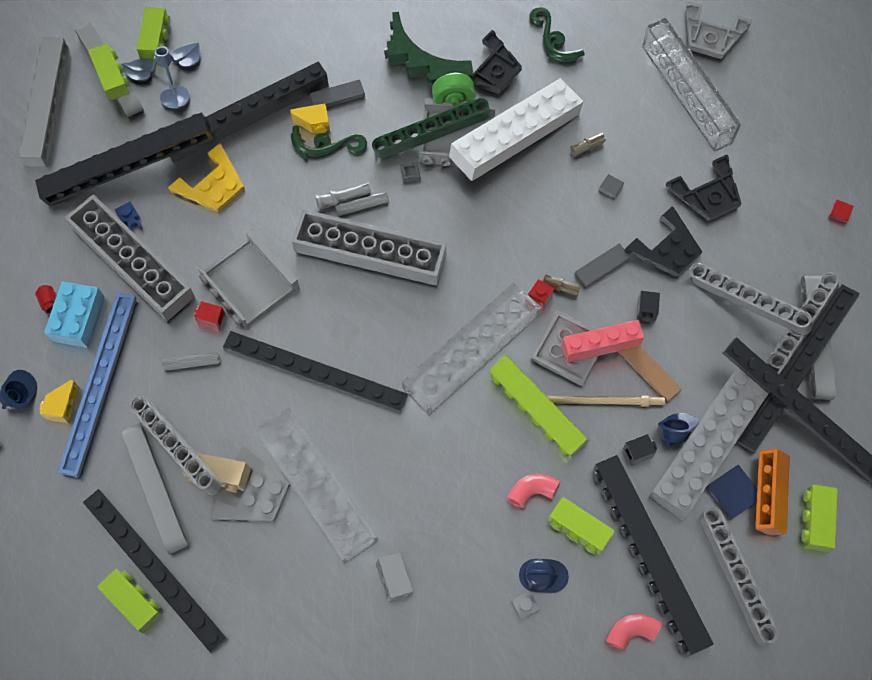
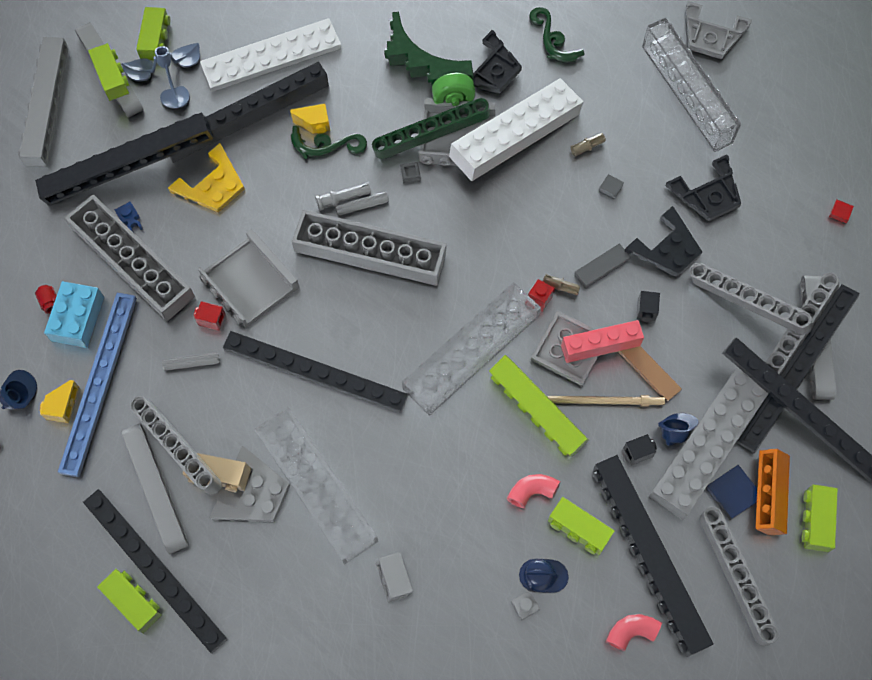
(270, 54): none -> white plate
(338, 94): dark grey tile -> none

